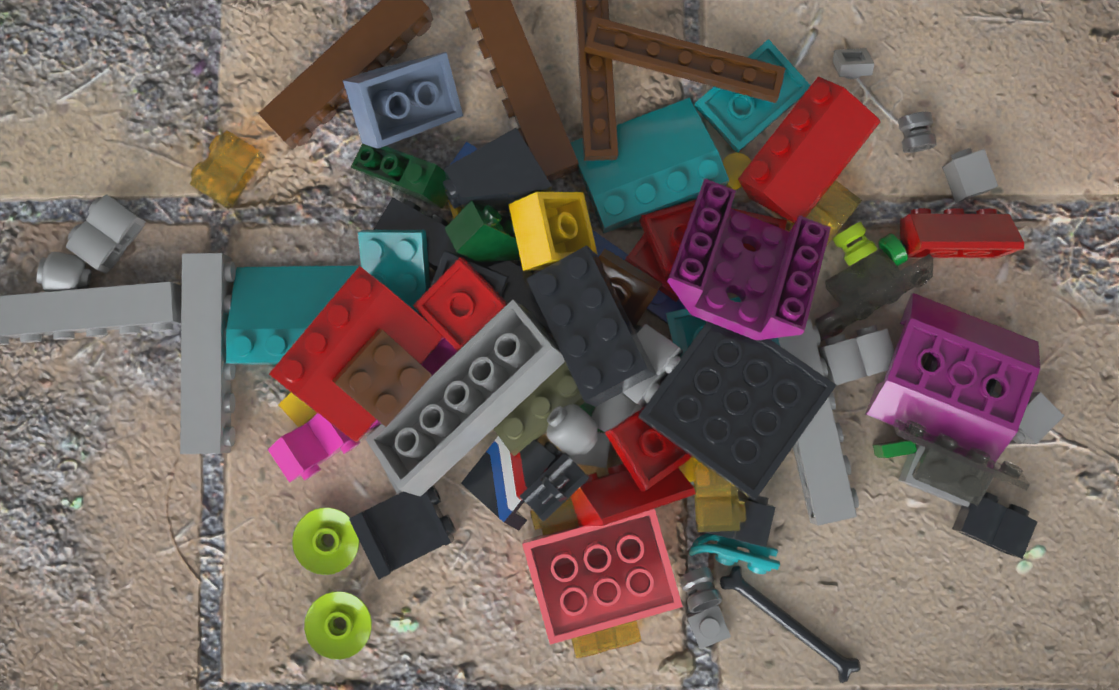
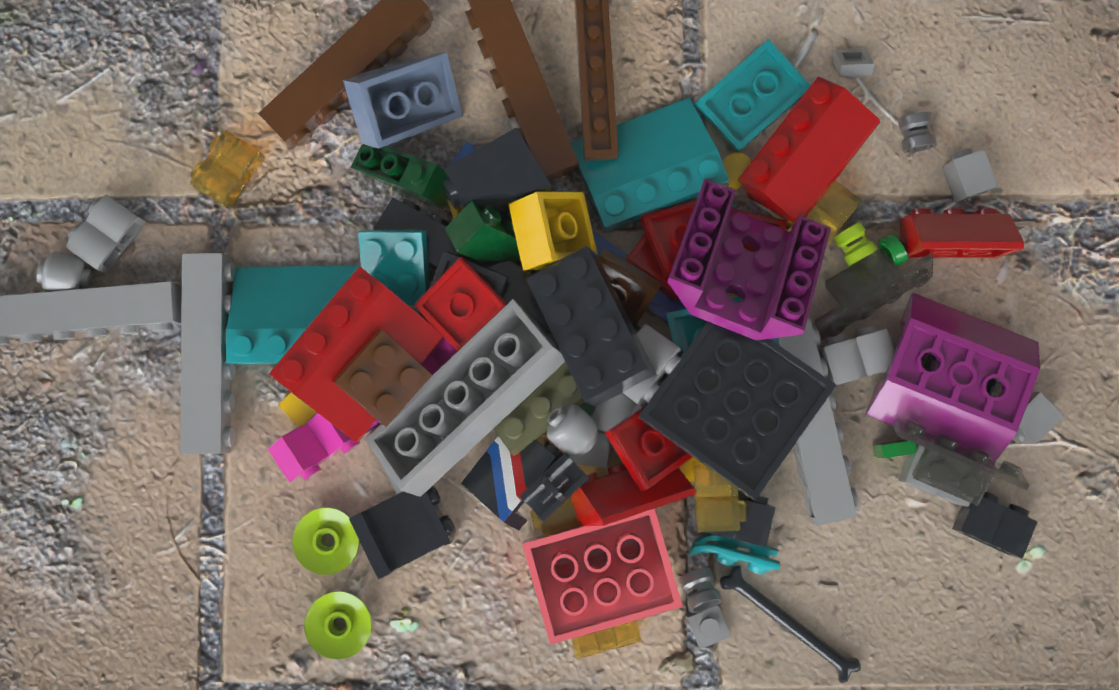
(684, 59): reddish brown plate -> none

